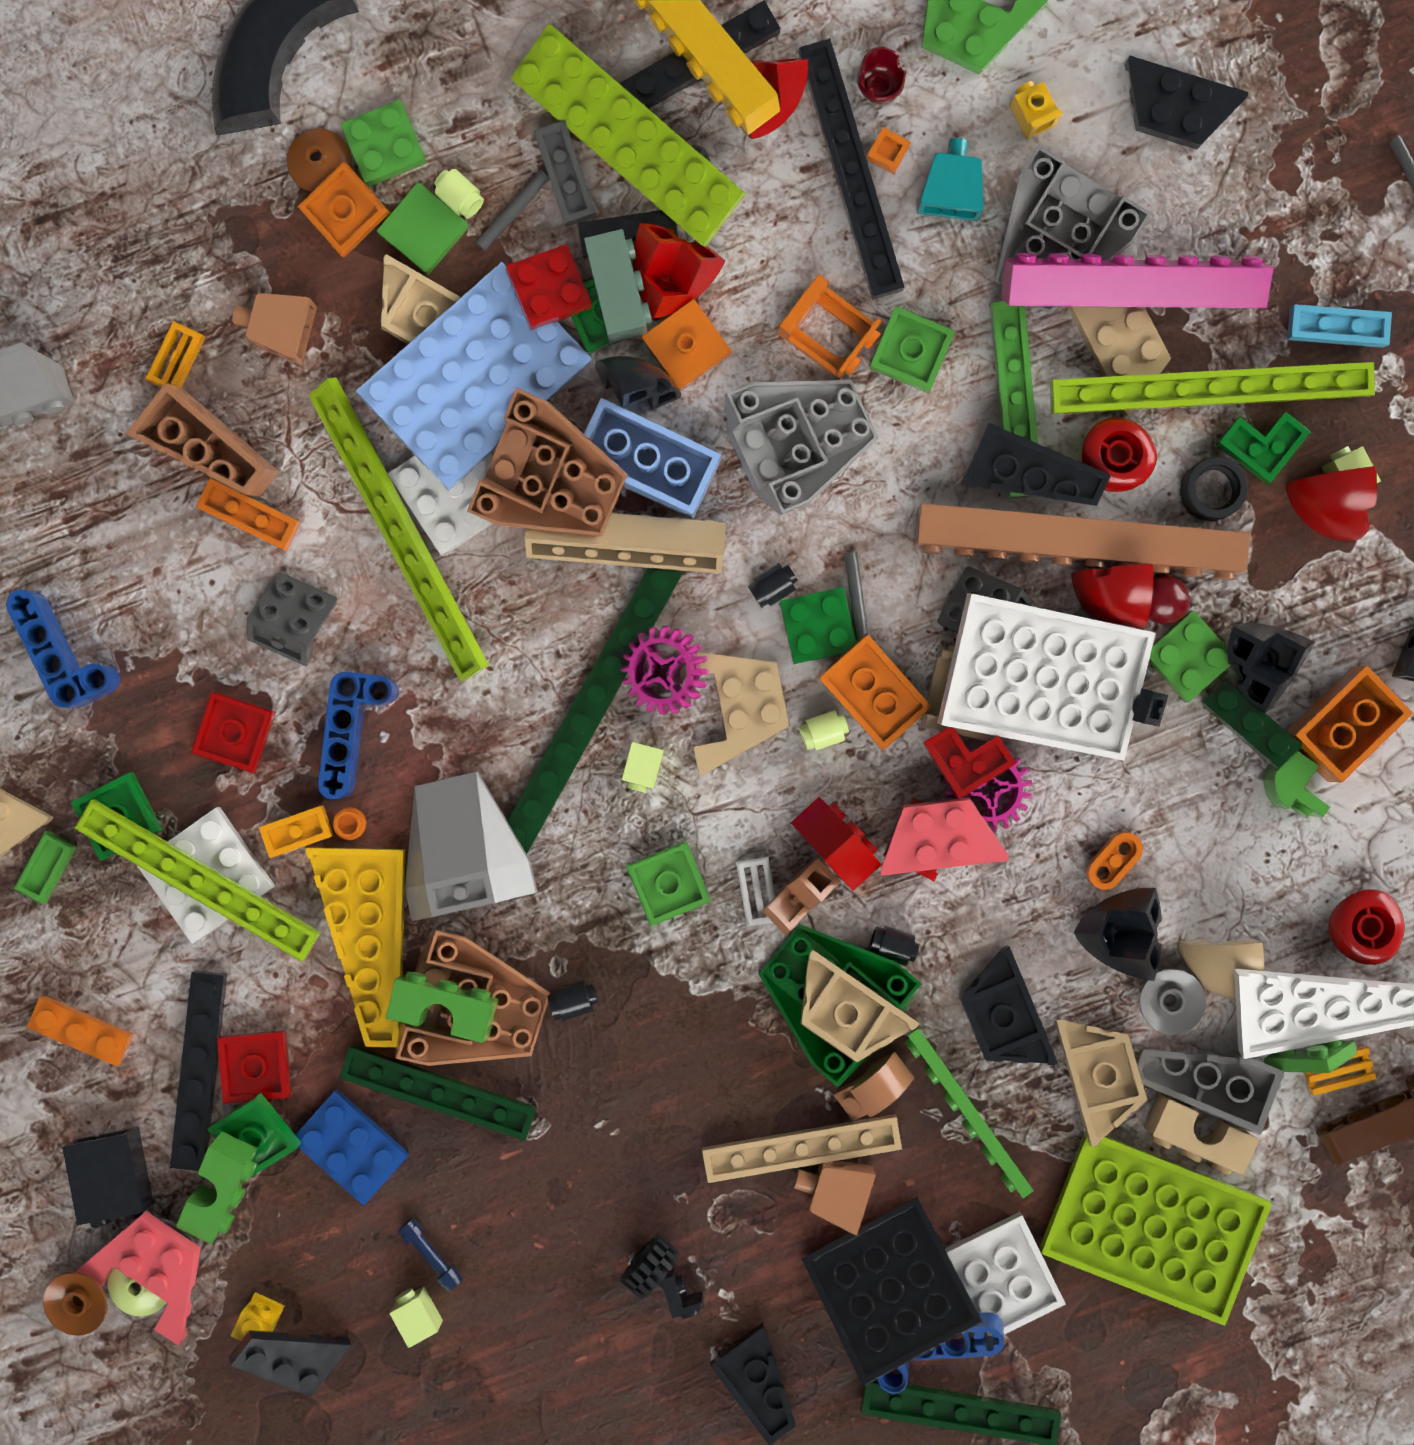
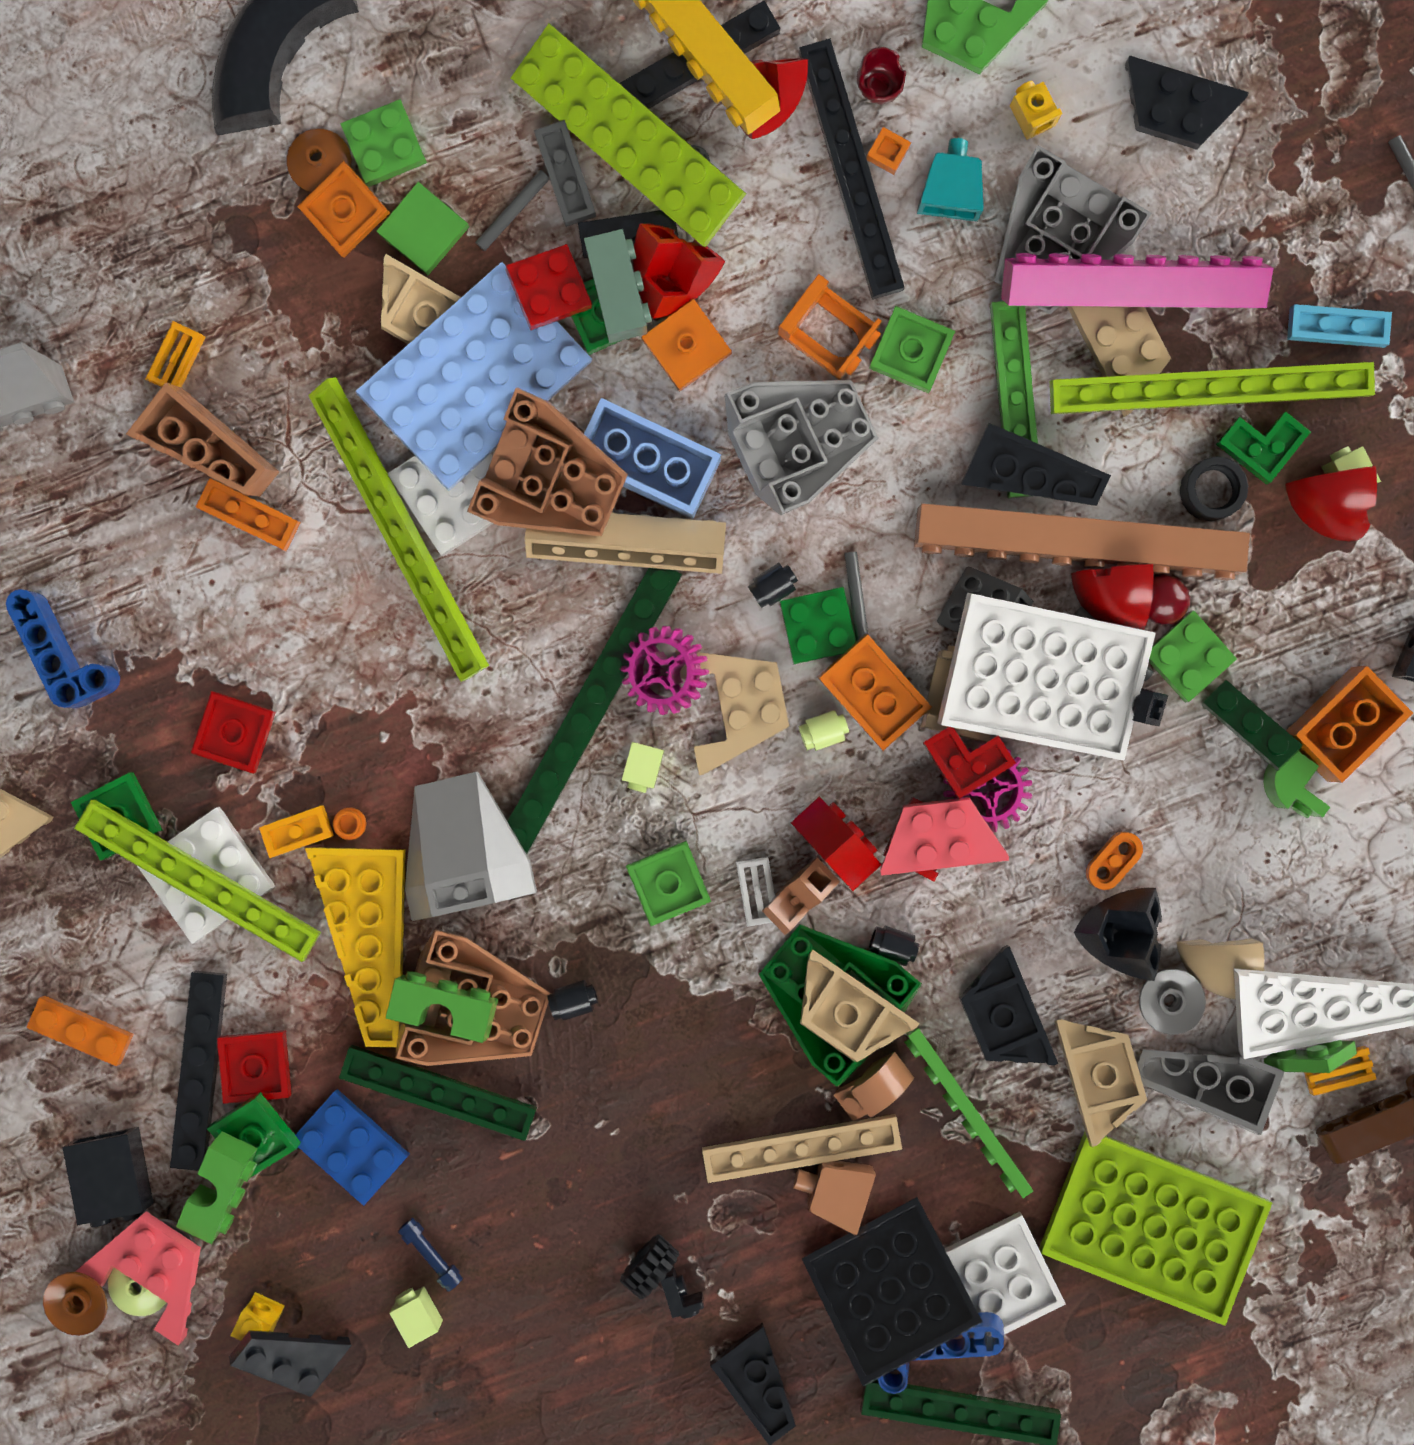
(45, 867): bright green tile -> none
(278, 324): nougat torso -> none
(289, 618): dark grey bracket -> none
(351, 735): blue beam -> none
(458, 193): yellowish green brick -> none
(637, 381): black brick -> none
(1122, 451): red hat -> none
(1226, 1146): tan arch -> none
(1265, 661): black brick -> none
(1367, 927): red hat -> none

